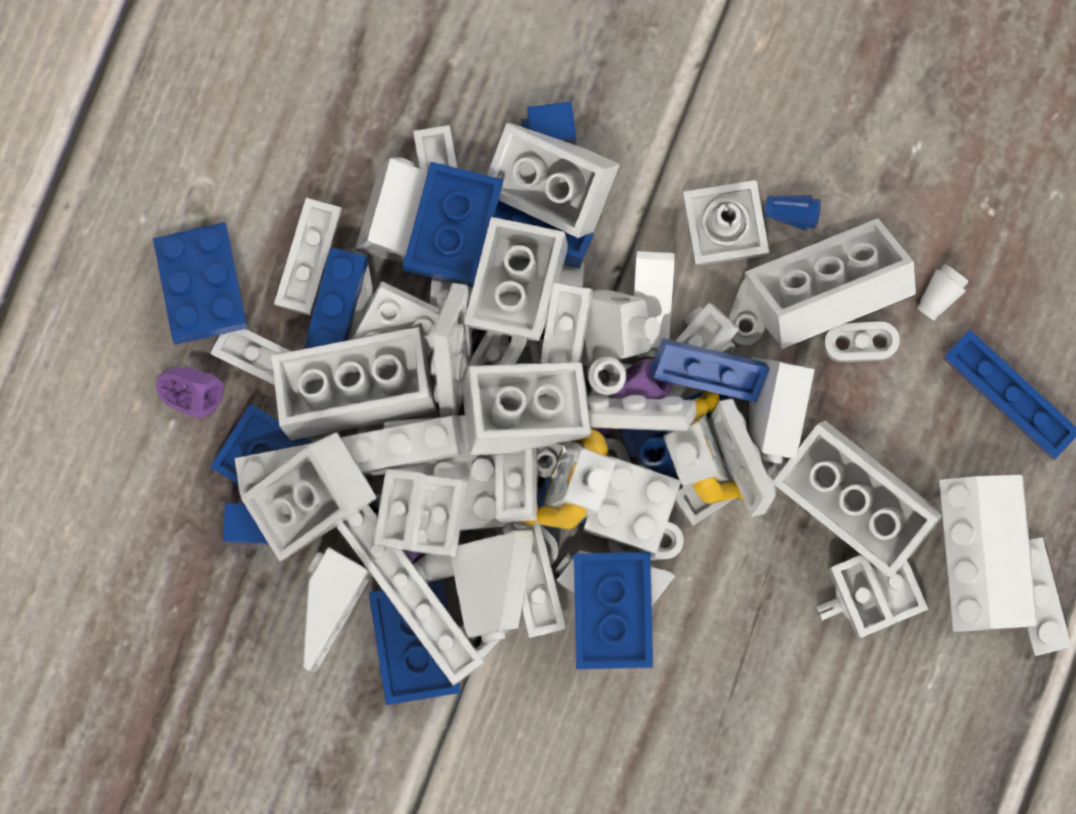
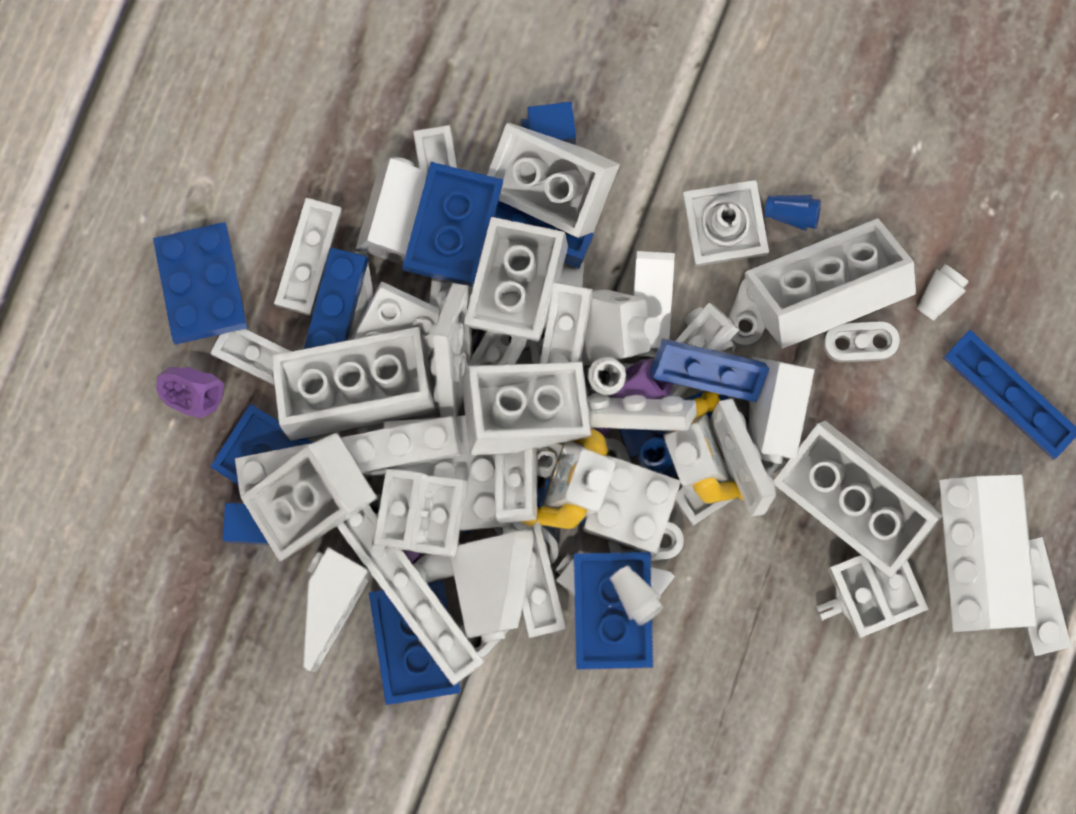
(636, 596): none -> white cone

